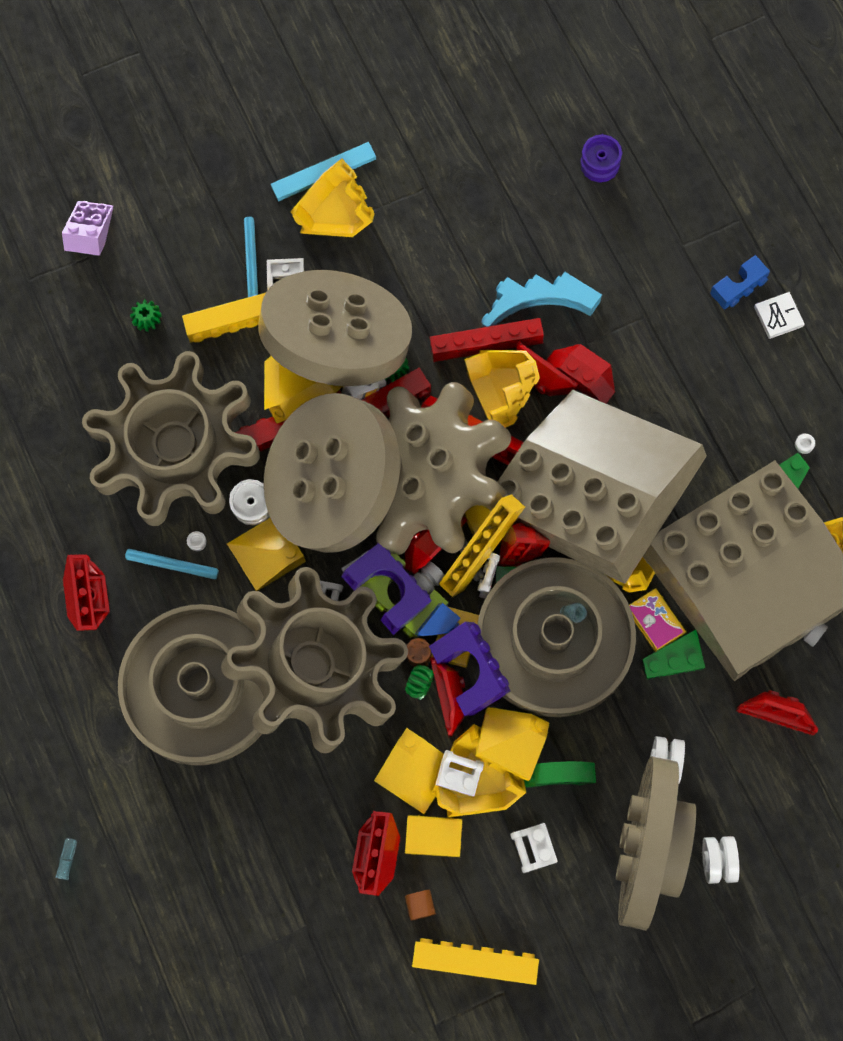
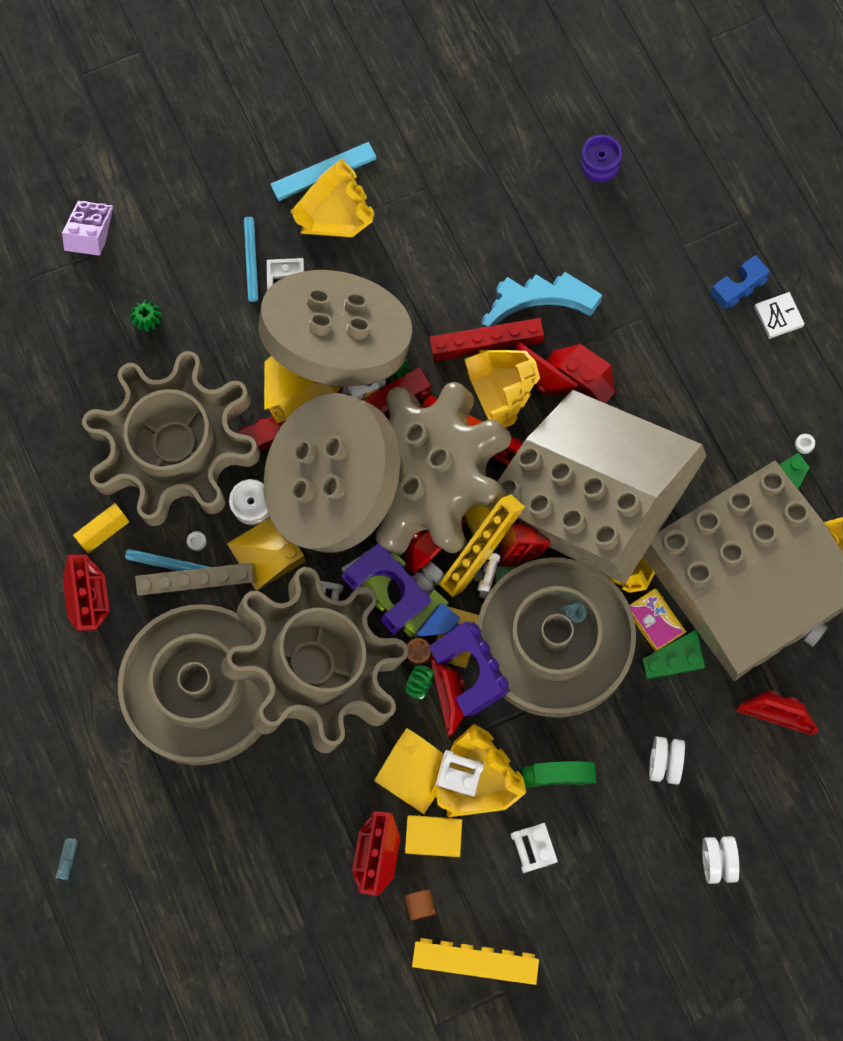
(101, 528): none -> yellow piece
(195, 579): none -> dark tan arch
(223, 318): yellow brick -> none
(512, 740): yellow slope -> none
(655, 844): dark tan piece -> none

